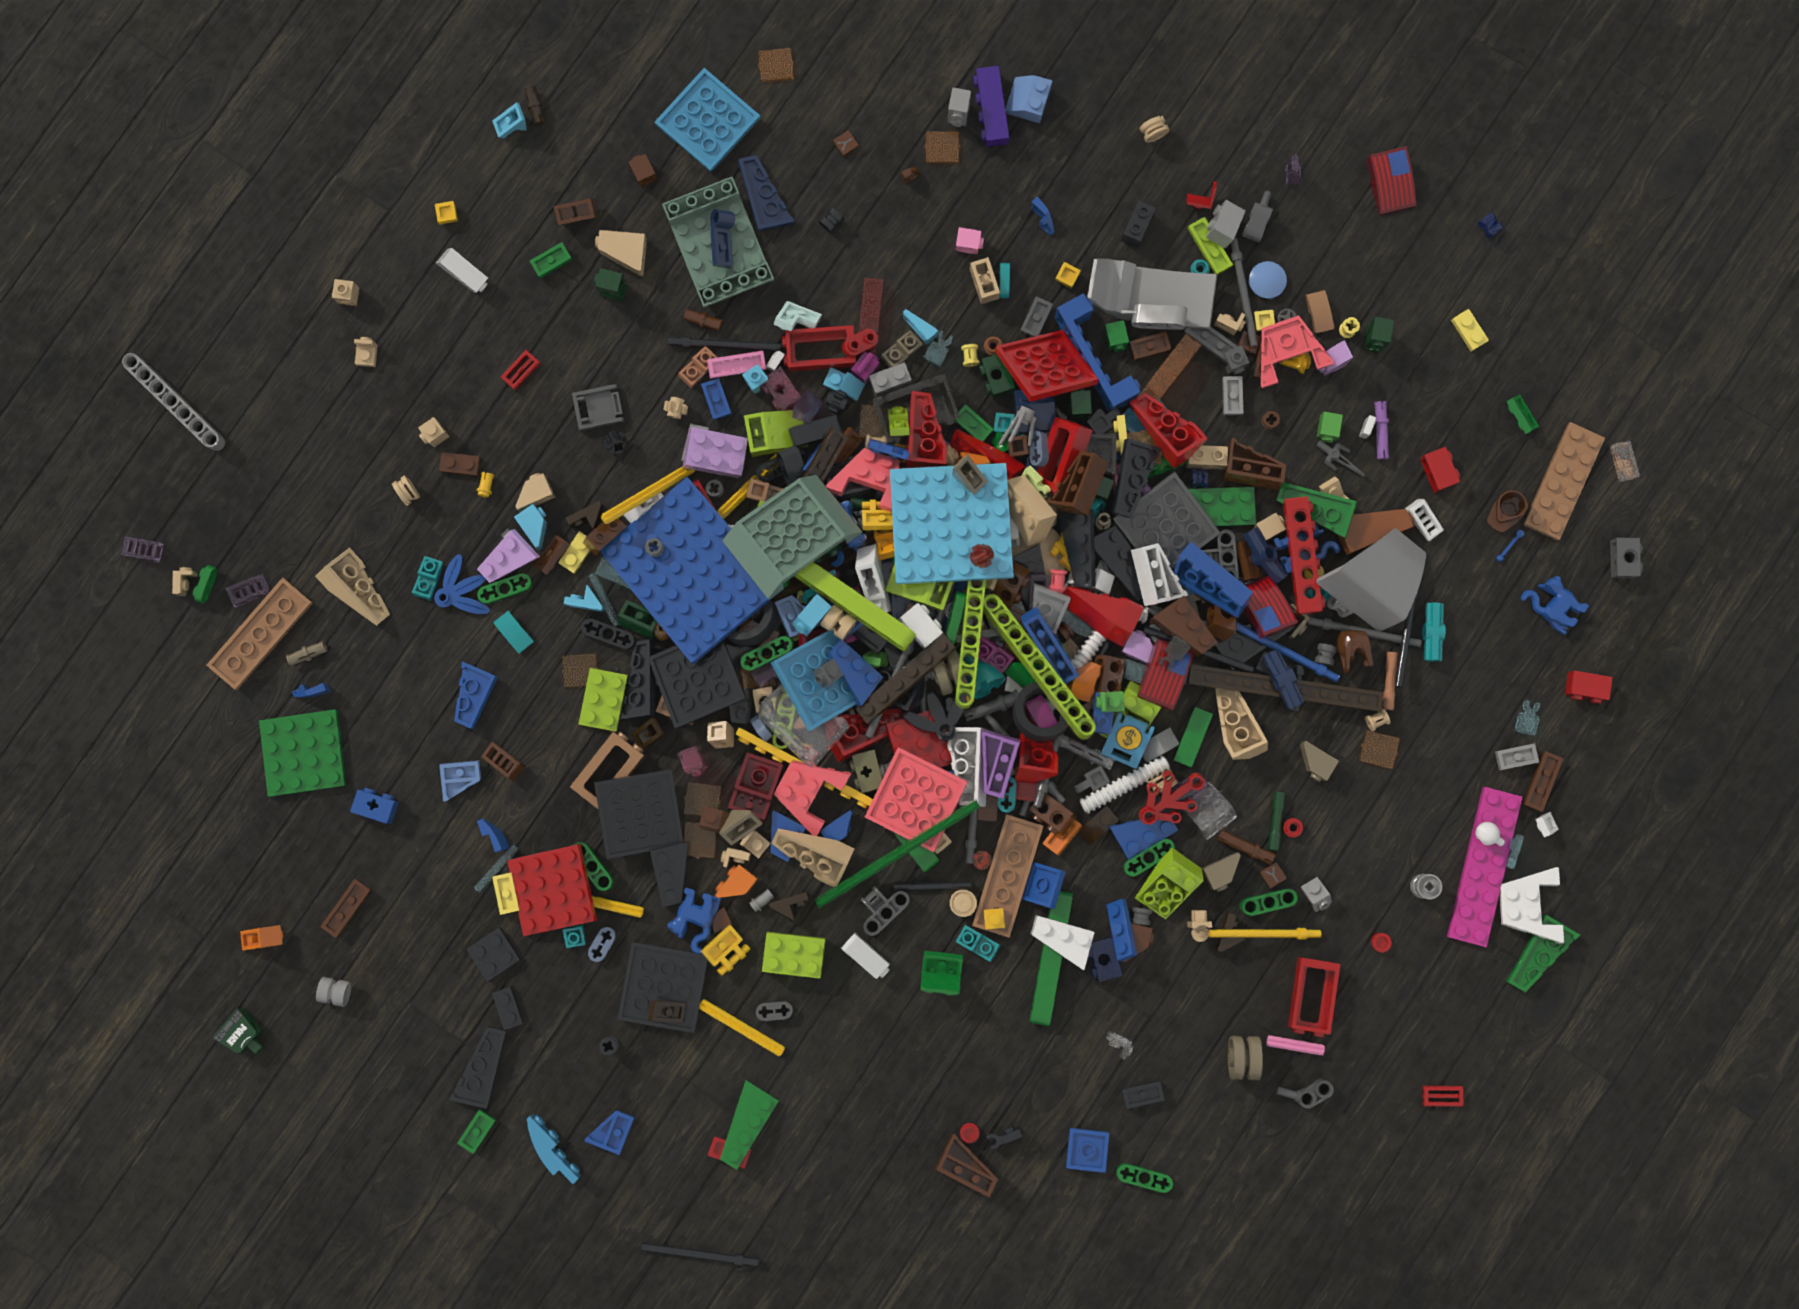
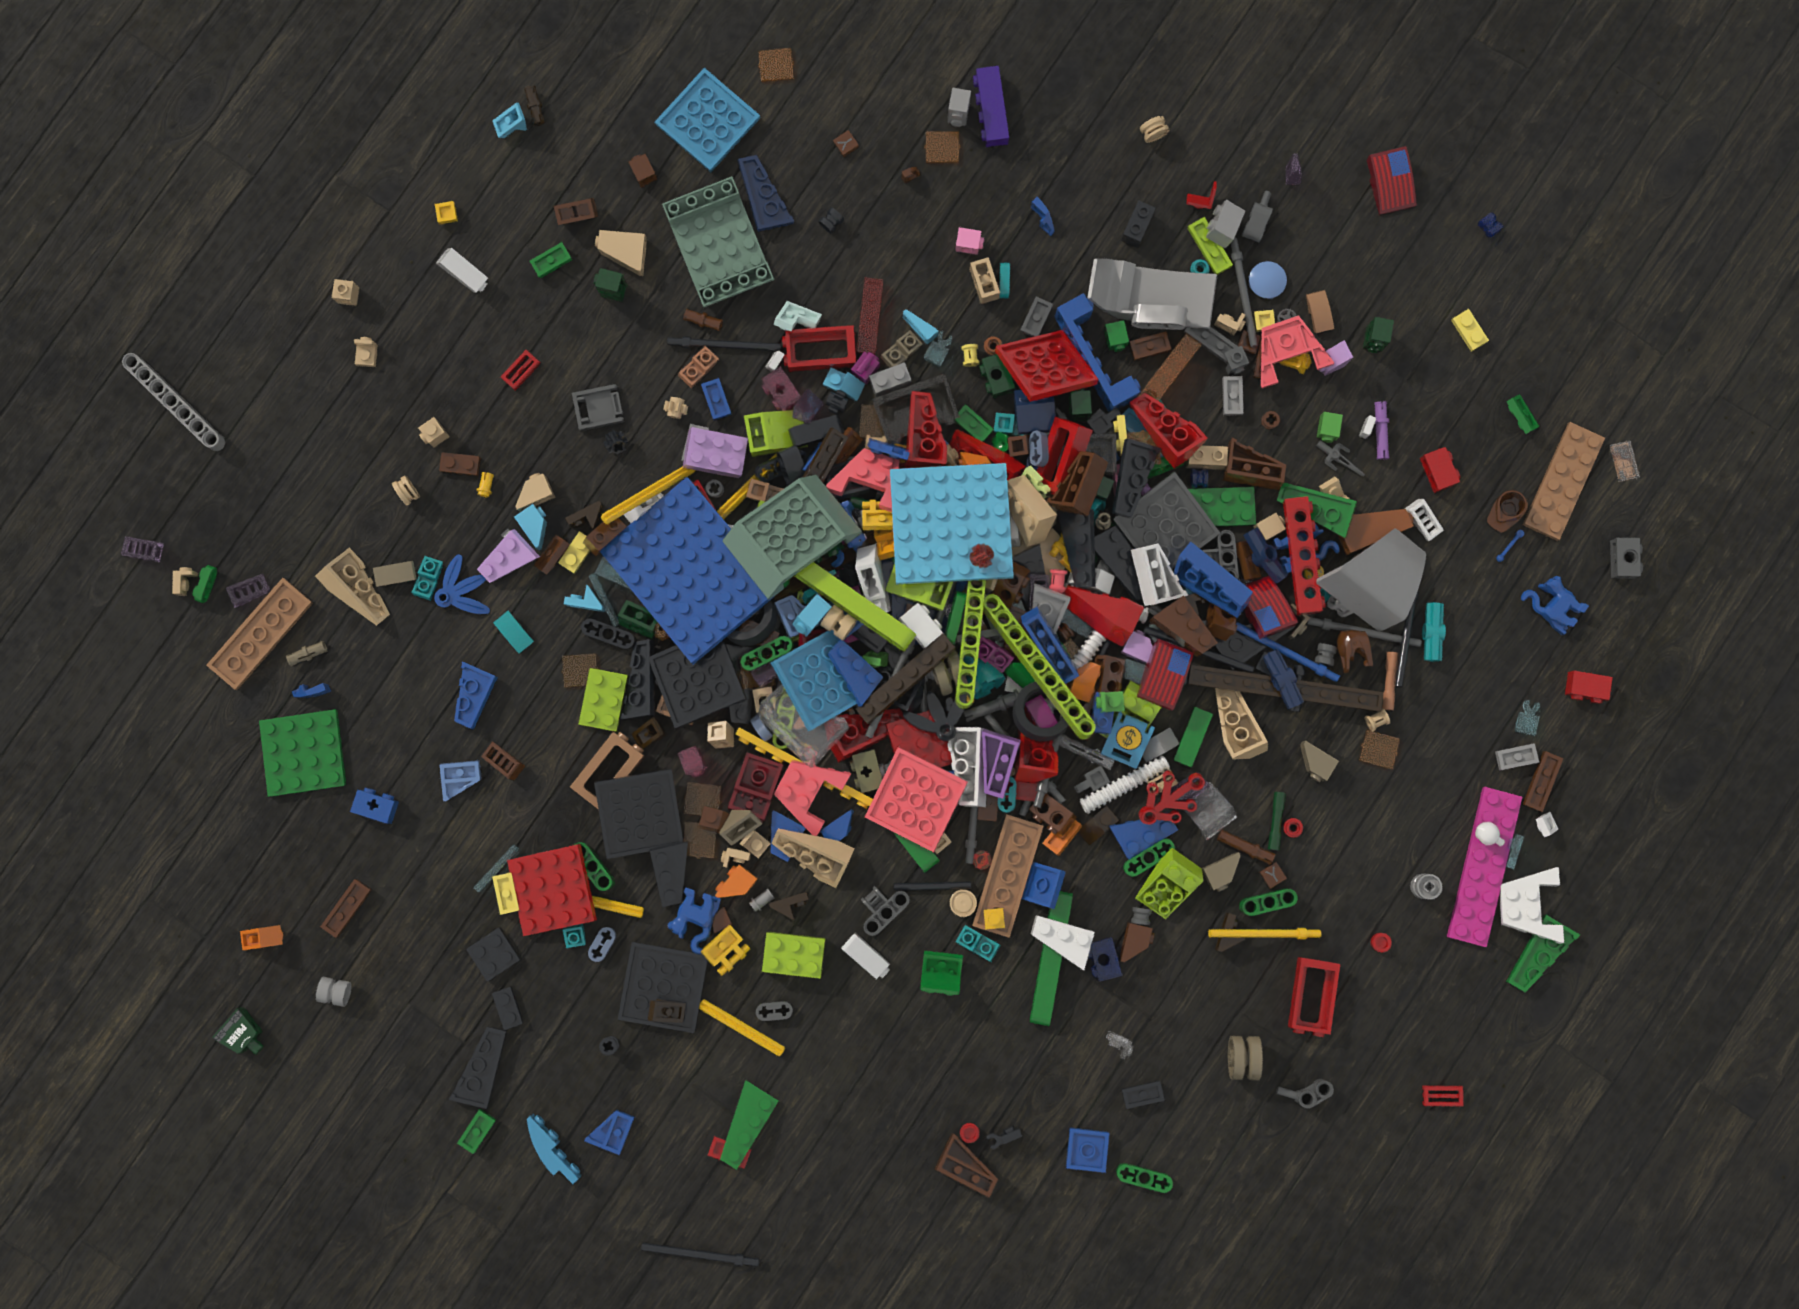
(394, 573): none -> dark tan slope
(496, 835): blue slope -> none
(520, 589): green beam -> none
(652, 541): dark grey bush -> none
(721, 223): dark blue plate -> none
(735, 364): bright pink plate -> none
(755, 378): medium azure bracket -> none
(827, 673): dark grey bracket -> none
(861, 342): red plate -> none
(898, 421): lime slope -> none
(898, 852): green axle -> none
(969, 475): dark tan slope -> none
(1023, 416): light grey plant -> none
(1028, 97): medium blue slope -> none
(1067, 275): yellow plate -> none
(1121, 930): blue plate -> none
(1175, 651): clear smoke plate -> none
(1199, 924): tan hips -> none
(1295, 1045): bright pink axle -> none
(1317, 894): light grey bracket -> none
(1354, 325): light yellow bush -> none

